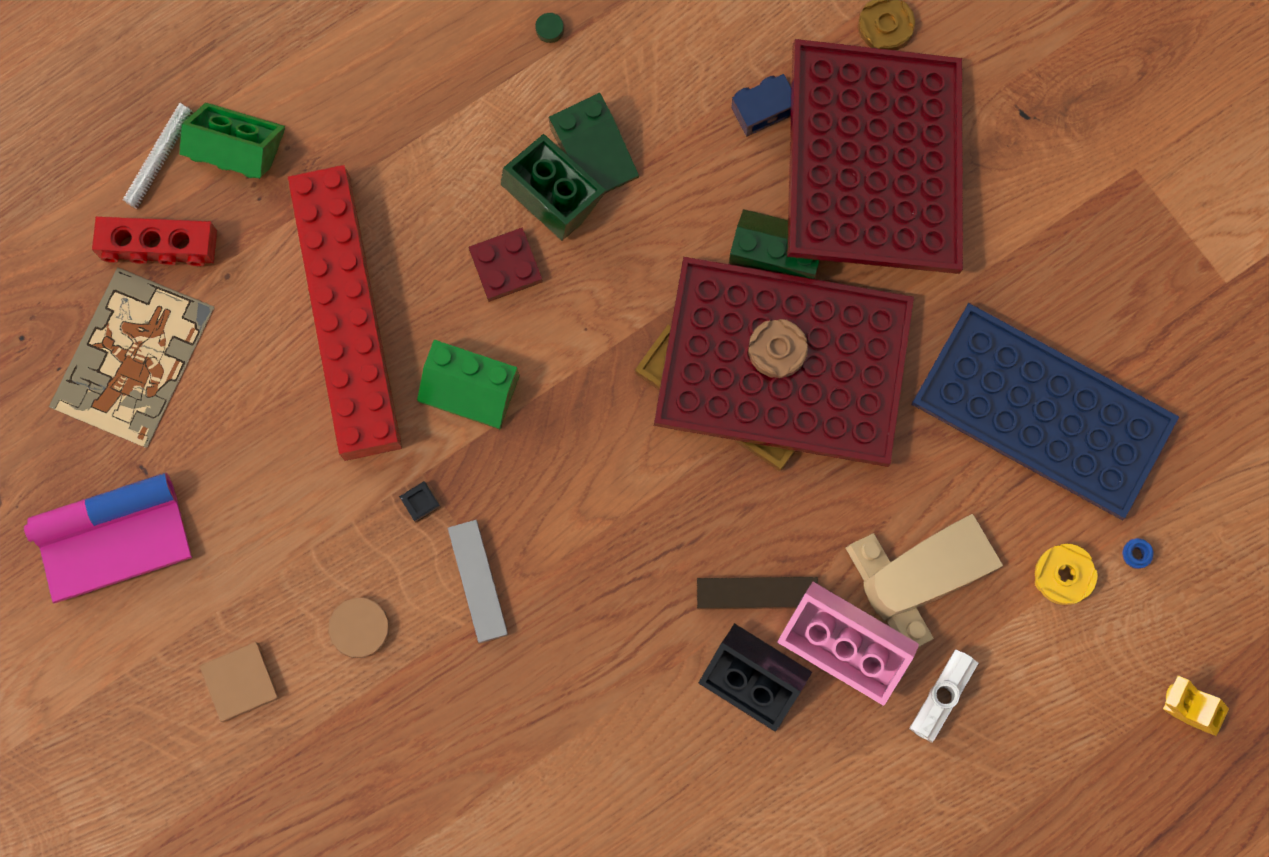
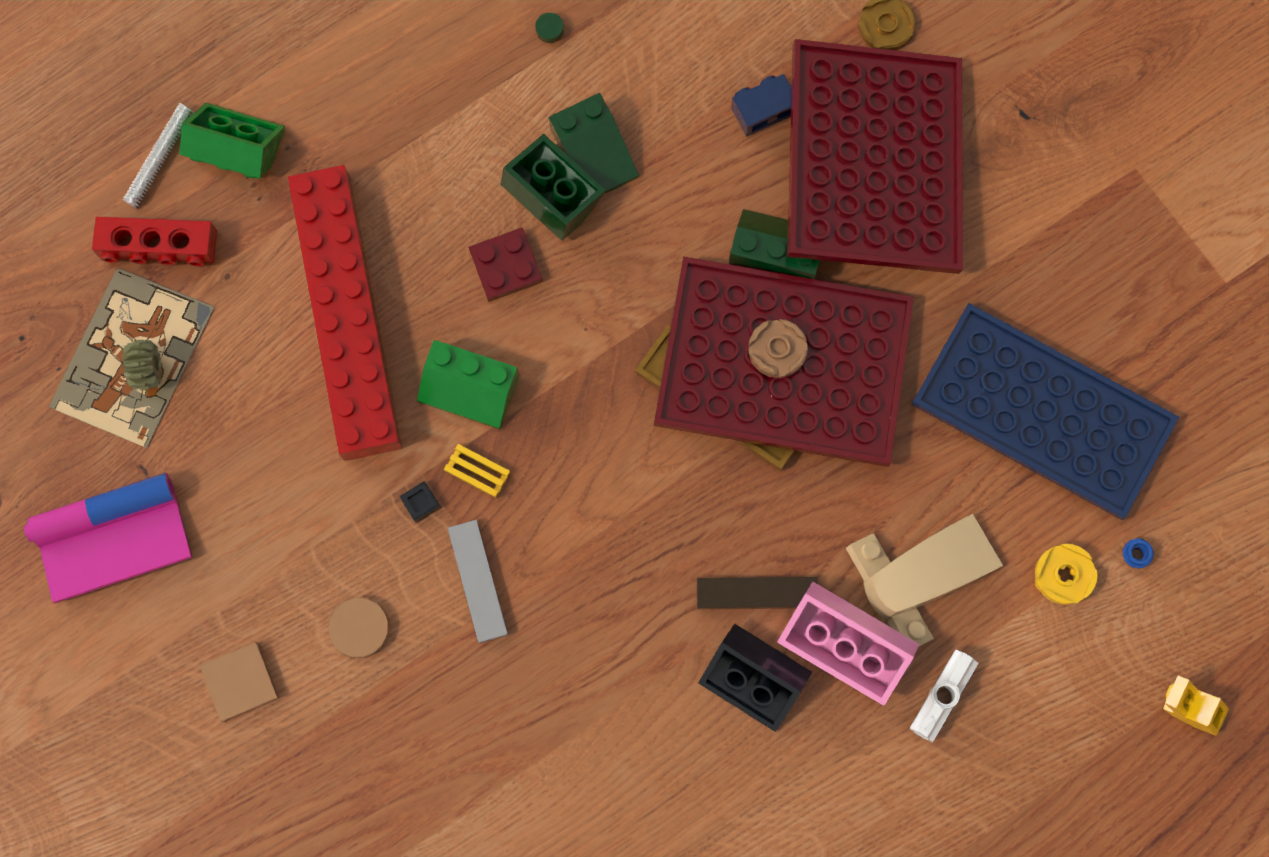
(142, 364): none -> olive gear
(455, 459): none -> yellow tile

